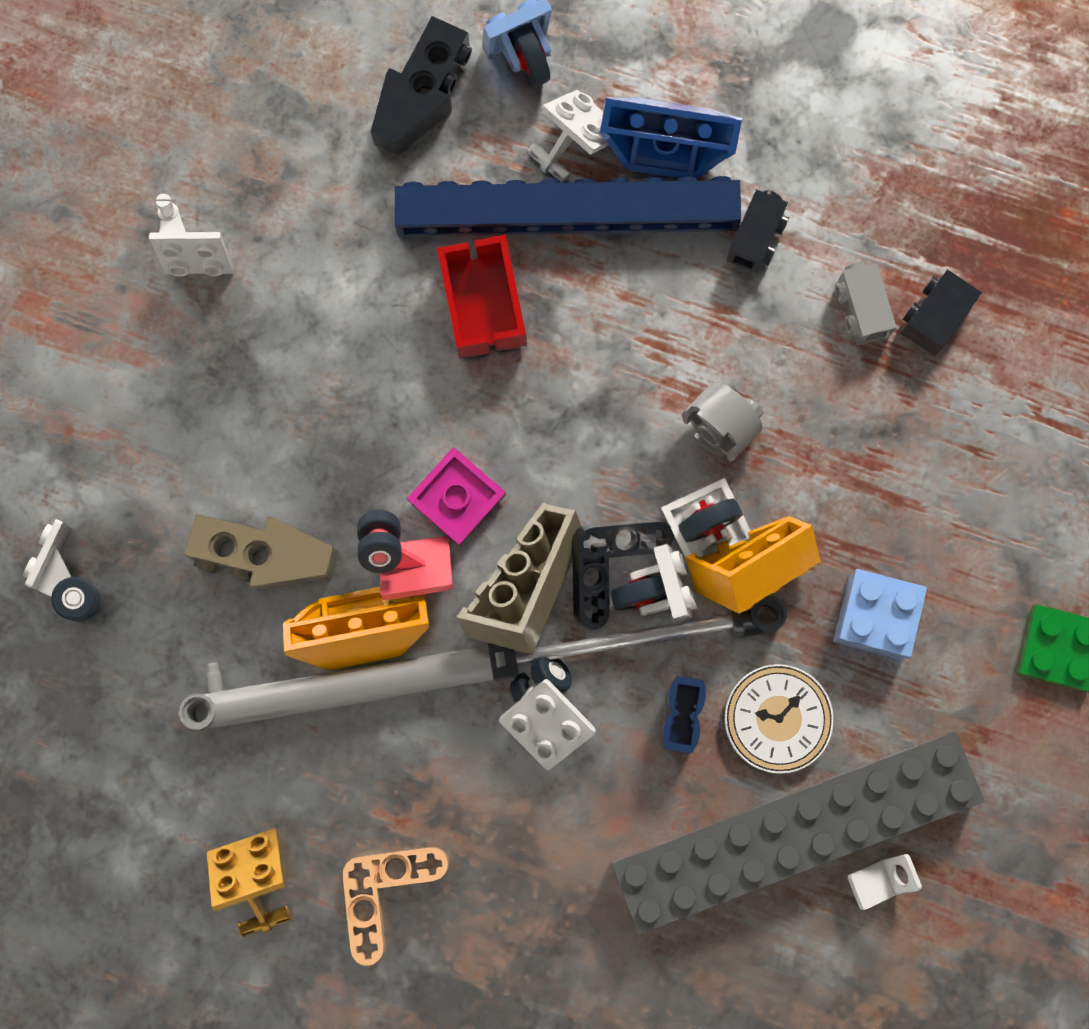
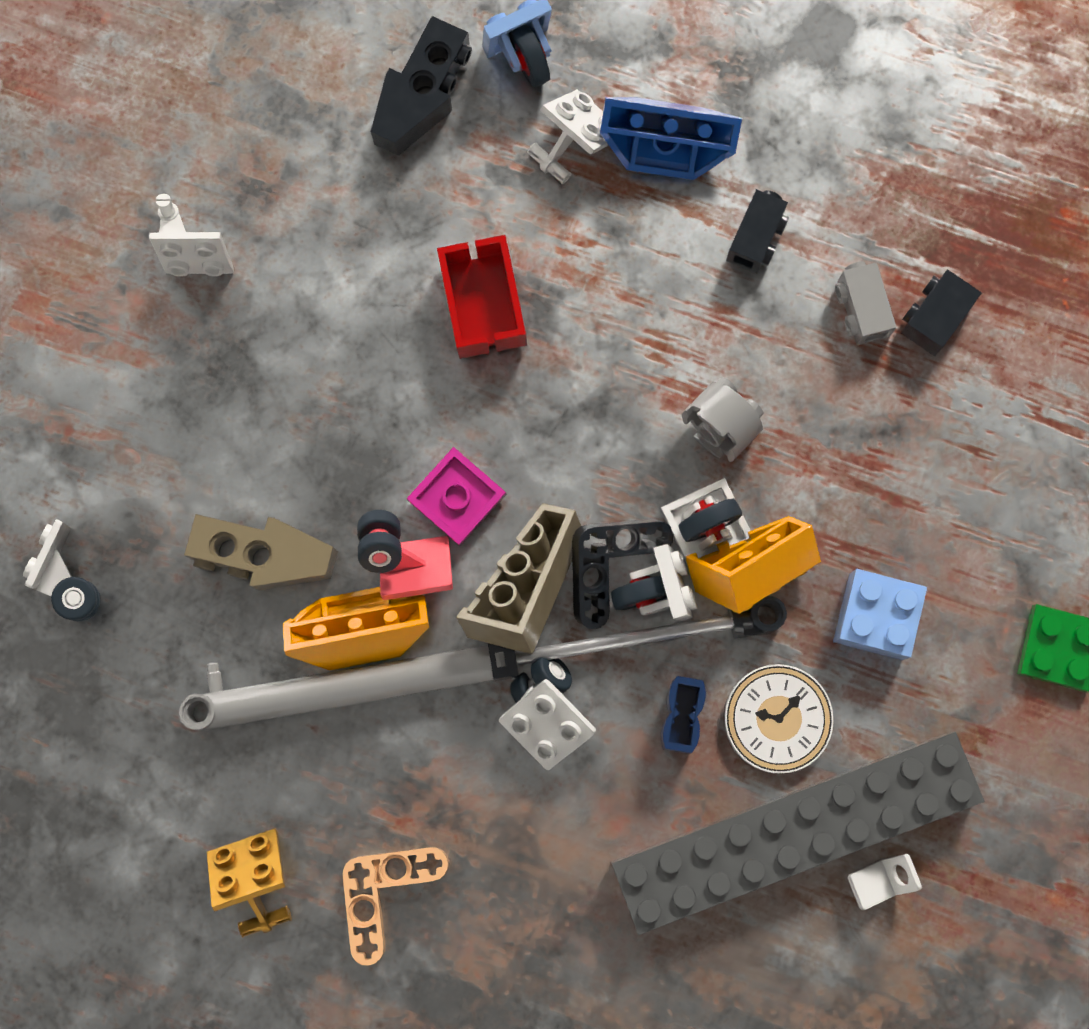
(567, 207): dark blue brick -> none

